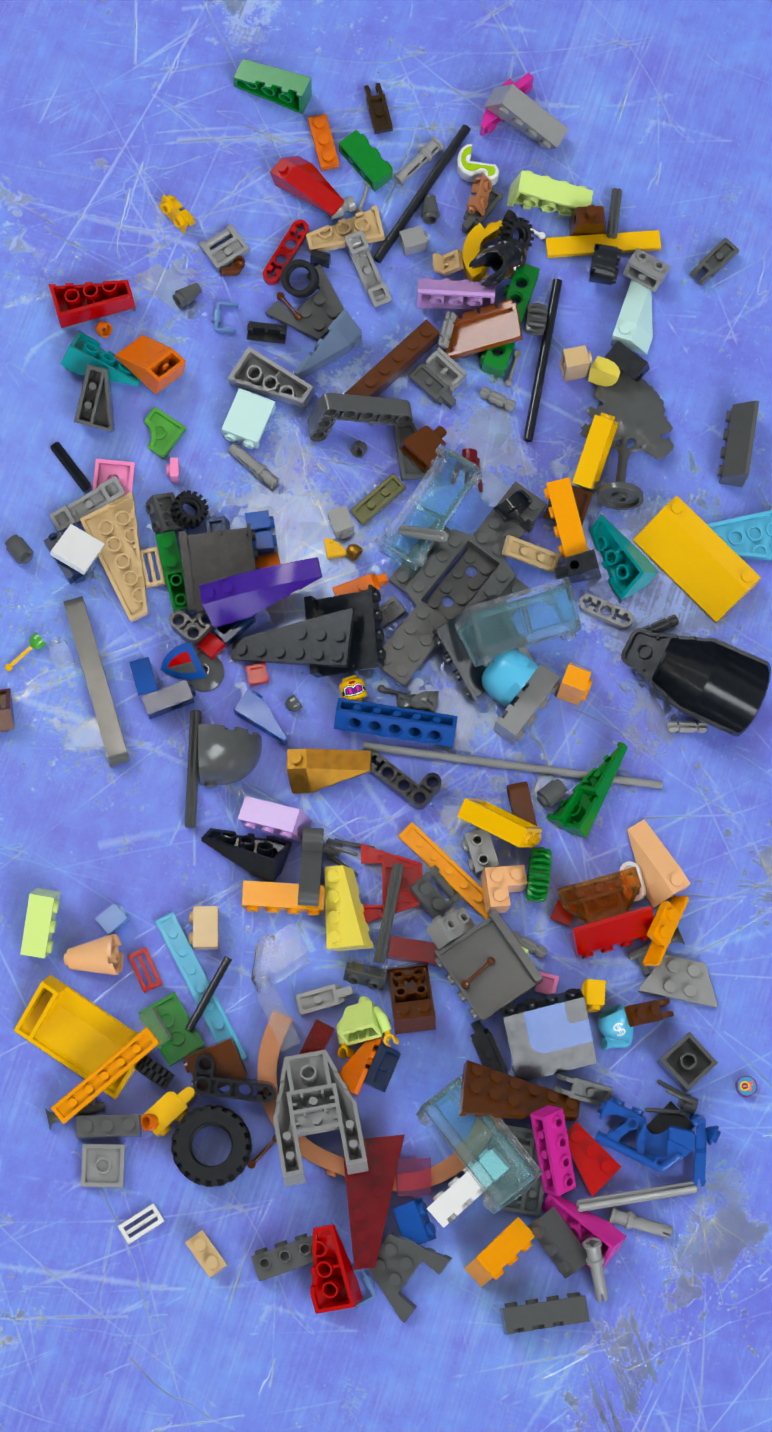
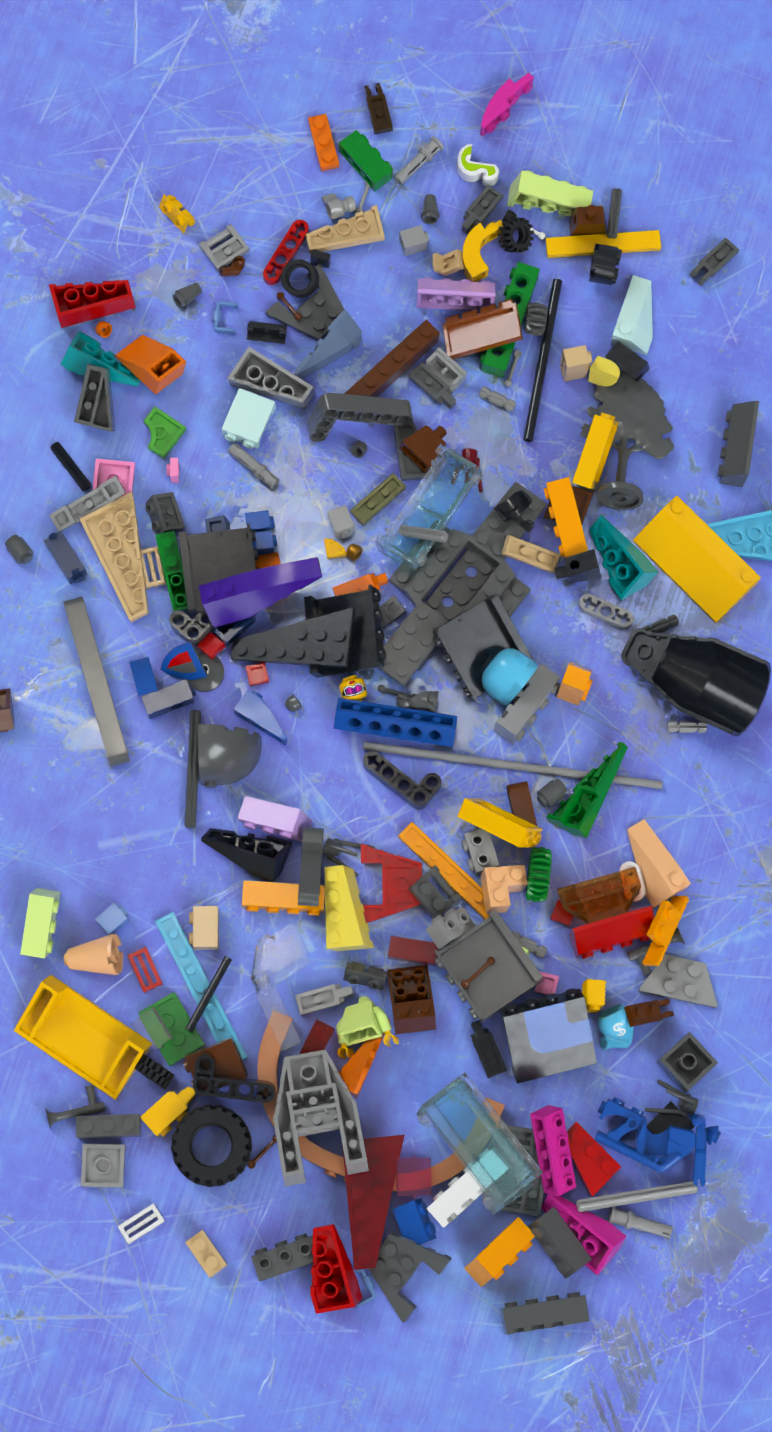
(35, 641): hinge -> none
(77, 549): white tile -> none
(105, 1075): light orange tile -> none
(145, 1122): orange hinge -> none
(194, 501): black tyre -> none
(274, 85): wedge -> none
(307, 183): red wedge -> none
(320, 768): pearl gold wedge -> none
(366, 269): light grey slope -> none
(382, 1068): dark blue hinge -> none
(388, 914): dark grey axle -> none
(422, 192): black piece -> none
(446, 330): light grey axle -> none
(481, 188): nougat hinge -> none
(502, 258): black head -> none
(506, 1096): reddish brown wing -> none
(519, 621): windscreen -> none
(526, 115): light grey wedge -> none
(584, 1089): dark grey hinge -> none
(595, 1261): light grey pin -> none
(646, 270): light grey brick -> none
(746, 1086): tile -> none

